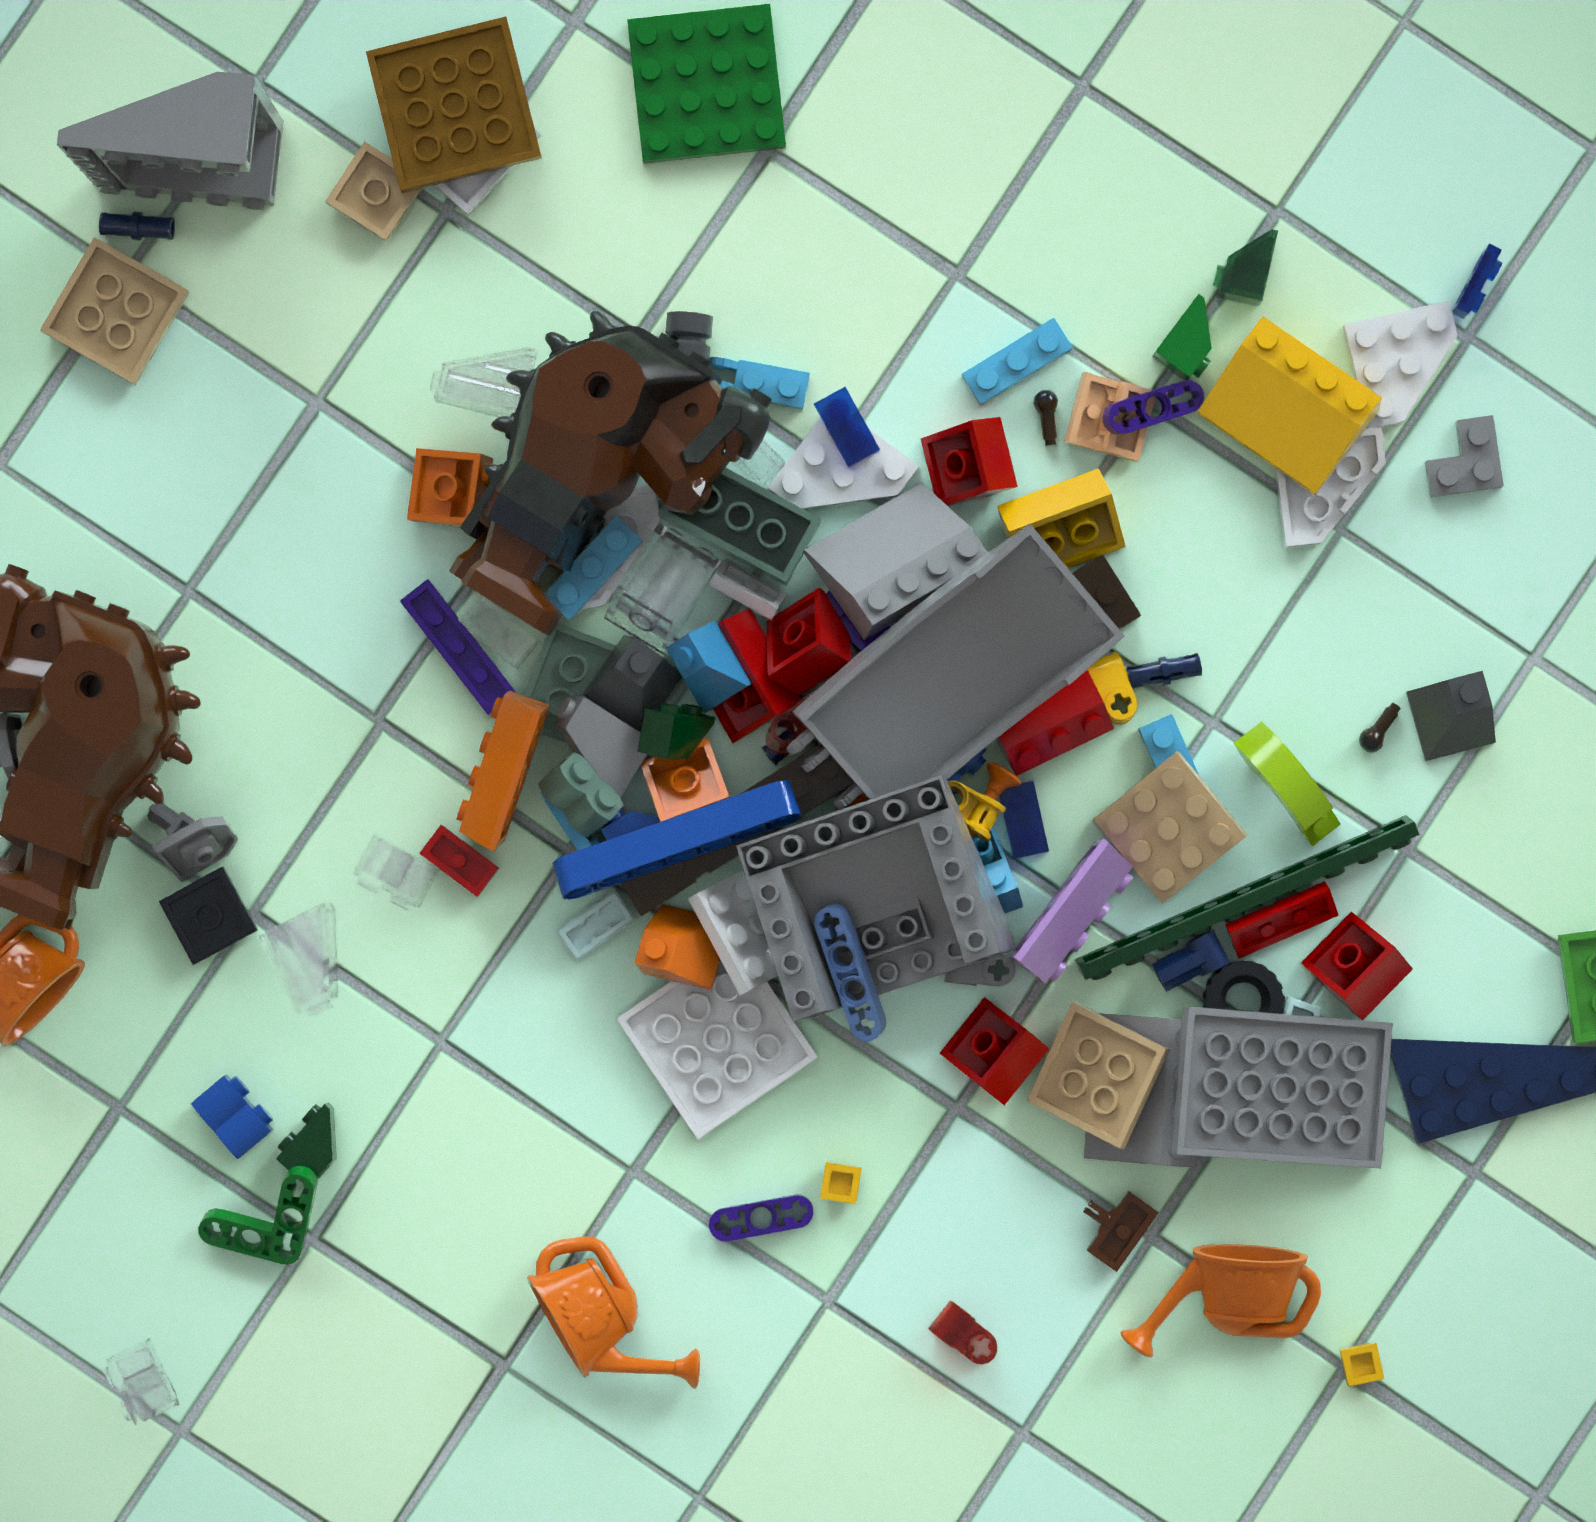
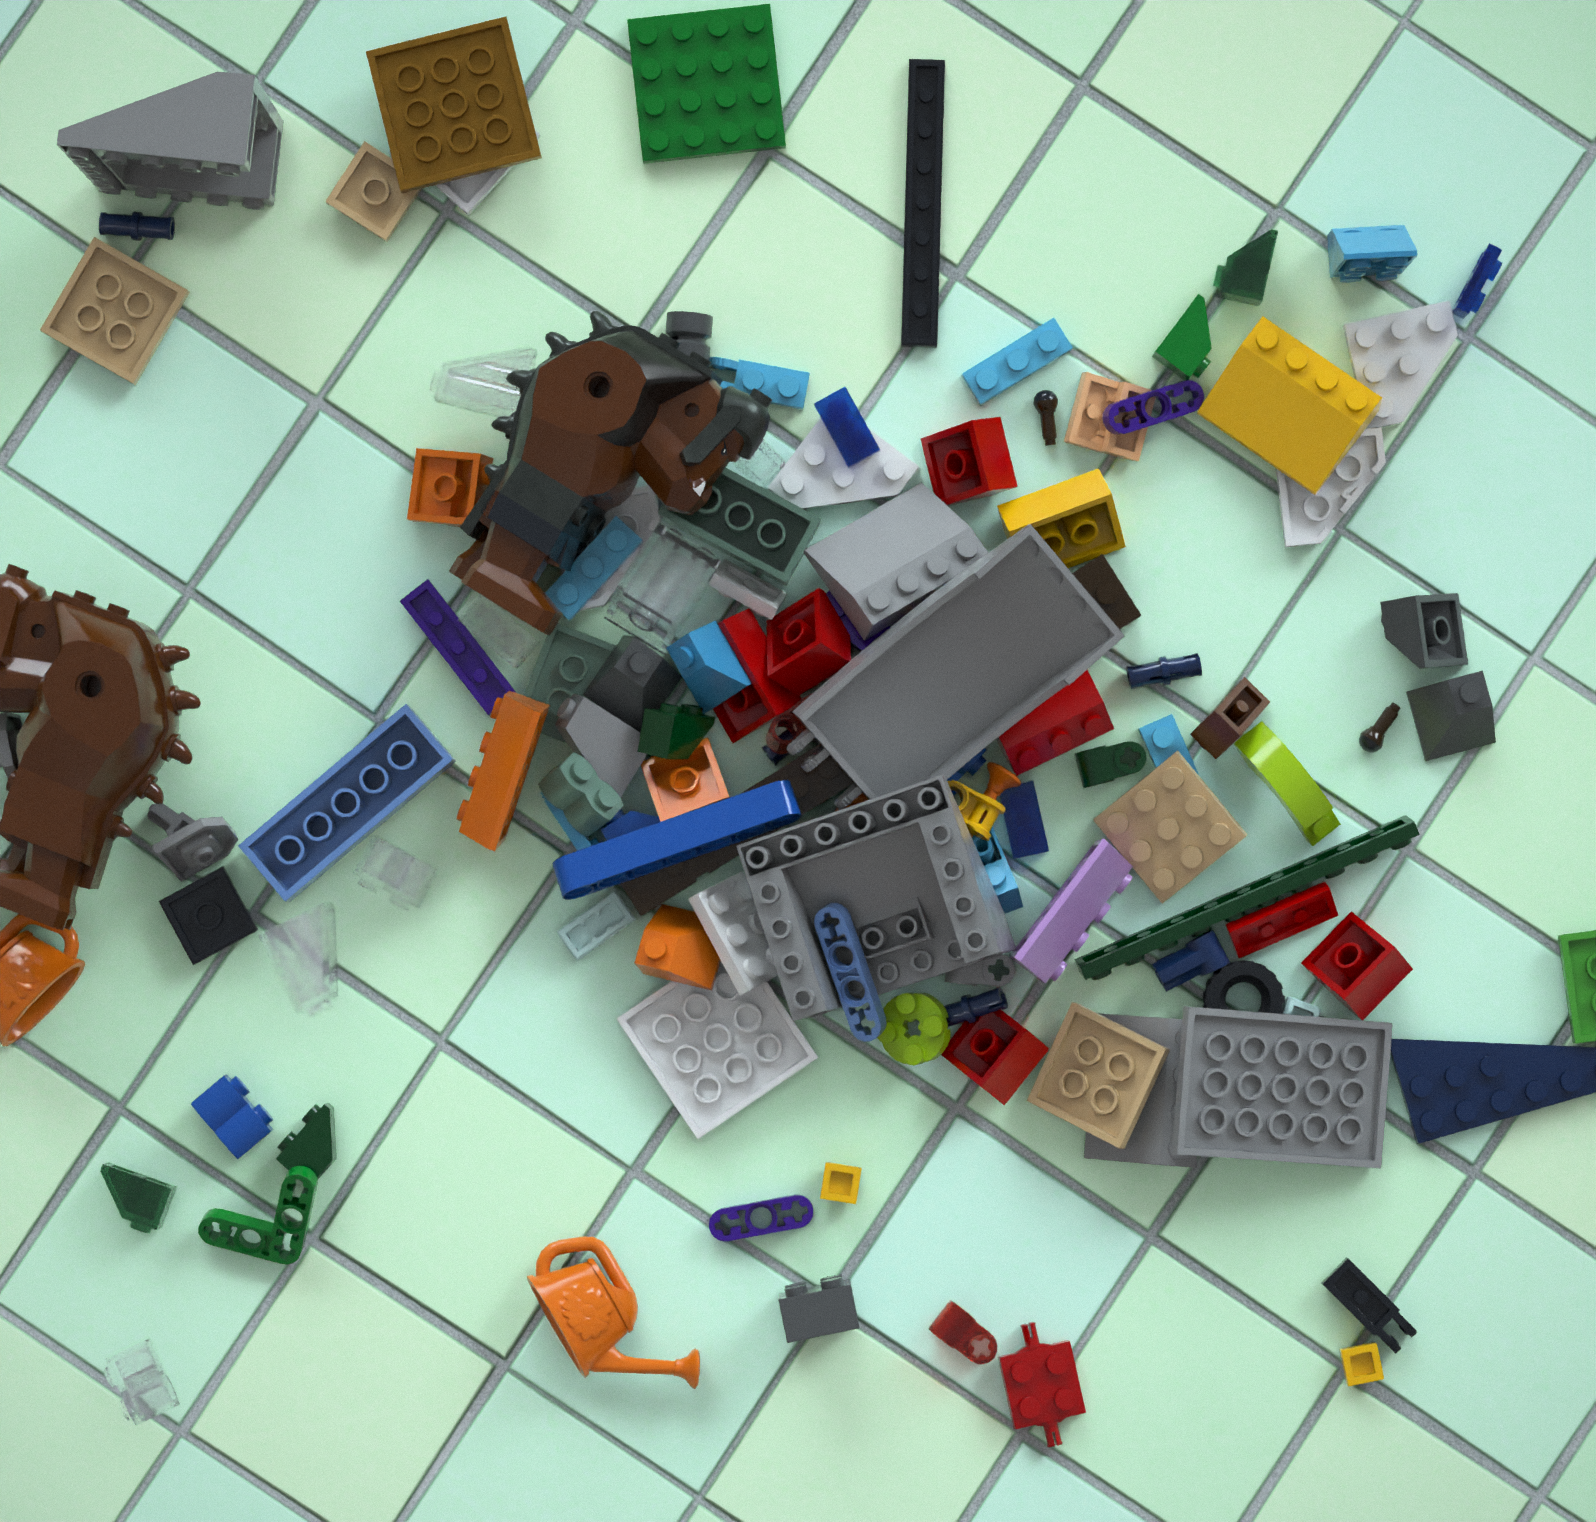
(138, 1196): none -> clear green slope
(347, 803): none -> medium blue brick
(459, 860): red plate -> none
(818, 1309): none -> dark grey brick
(923, 203): none -> black tile
(933, 1027): none -> lime plate
(973, 1007): none -> dark blue pin
(1041, 1384): none -> red plate
(1104, 765): none -> dark green piece
(1112, 683): yellow piece -> none
(1119, 1229): reddish brown plate -> none
(1230, 718): none -> reddish brown slope
(1242, 1293): orange piece -> none
(1366, 1302): none -> black hinge
(1369, 251): none -> dark azure slope
(1426, 629): none -> dark grey slope
(1475, 468): light grey plate -> none

